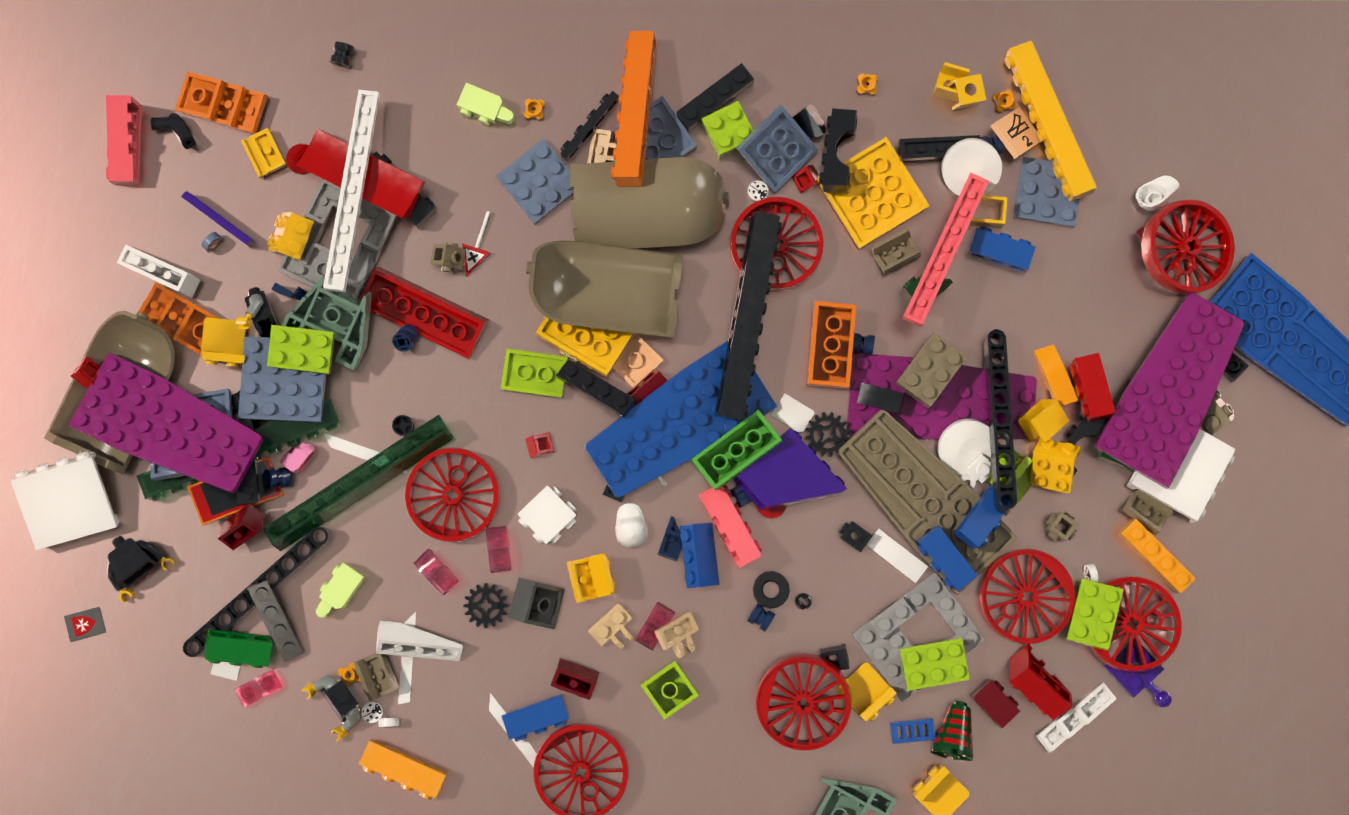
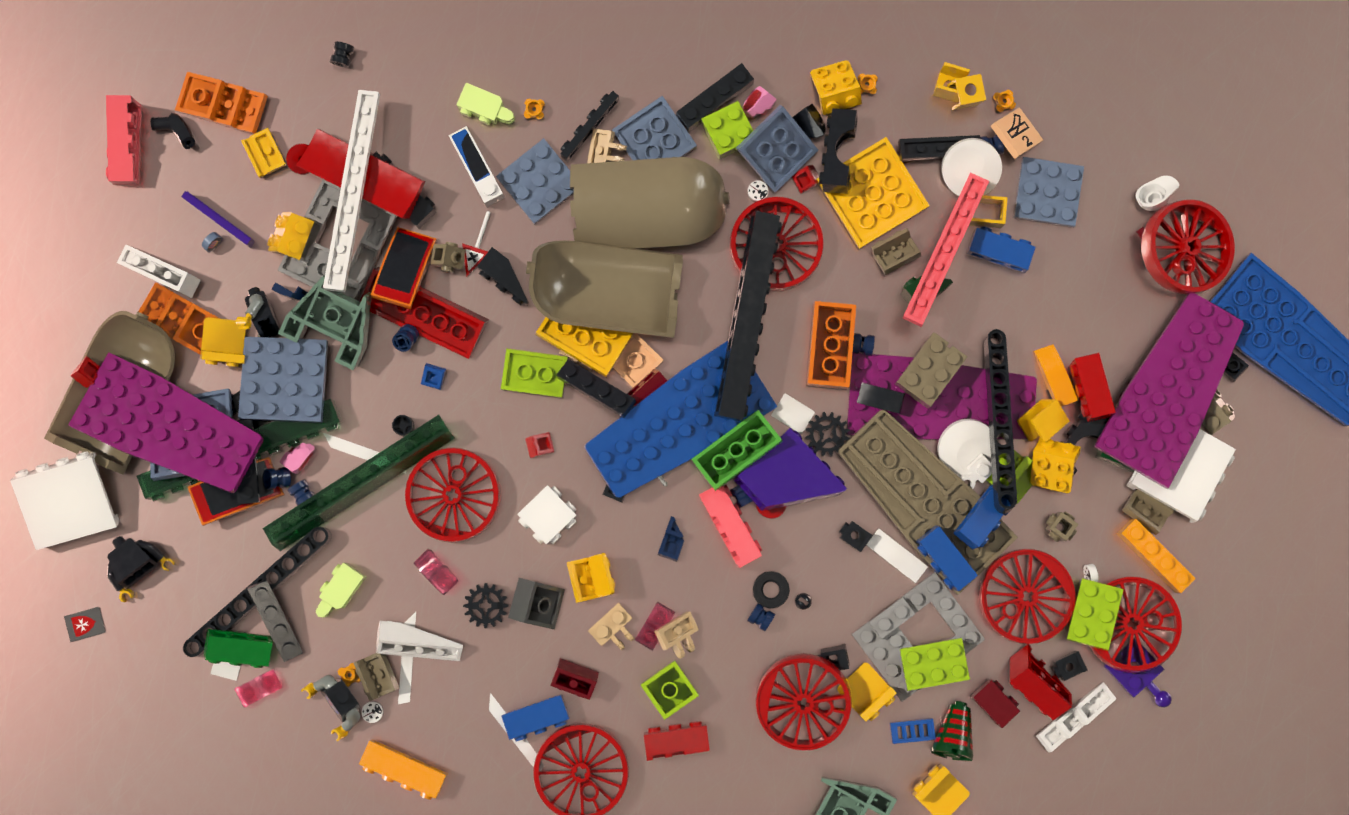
(241, 526): dark red brick -> none
(300, 349): lime plate -> none
(300, 492): none -> dark blue wheel
(388, 722): white tile -> none
(403, 268): none -> slope
(433, 376): none -> blue tile
(476, 166): none -> slope
(498, 549): clear pink slope -> none
(499, 269): none -> black slope
(630, 526): white piece -> none
(635, 109): orange brick -> none
(676, 740): none -> red wedge
(699, 555): blue brick -> none
(758, 102): none -> bright pink rock
(836, 86): none -> yellow bracket
(1050, 121): yellow brick -> none
(1060, 666): none -> black brick

